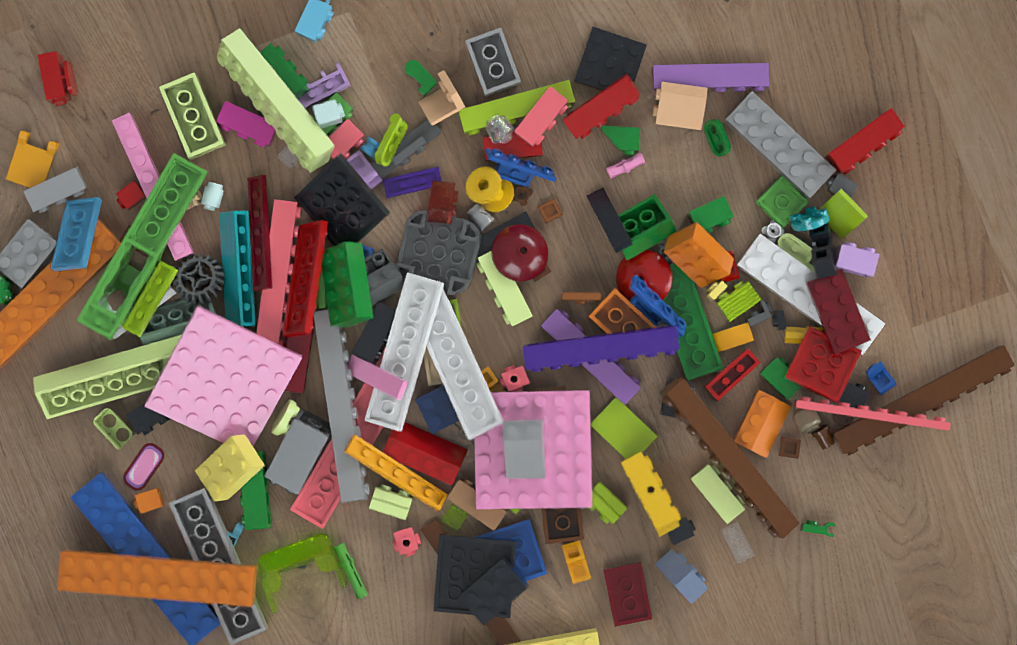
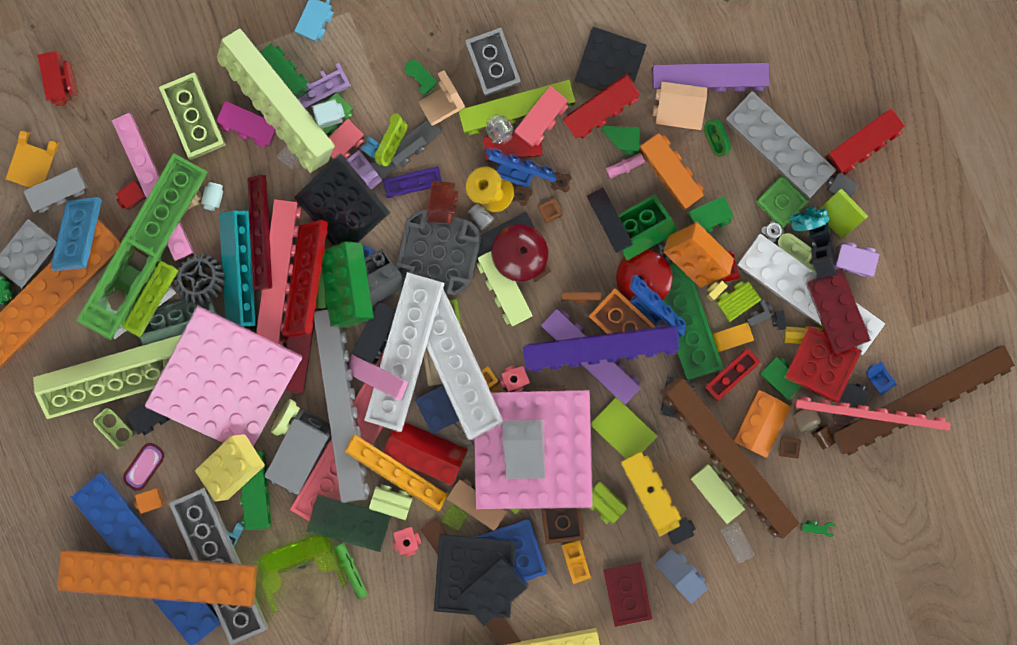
(348, 523): none -> clear green tile
(564, 186): none -> reddish brown plate
(671, 172): none -> orange brick

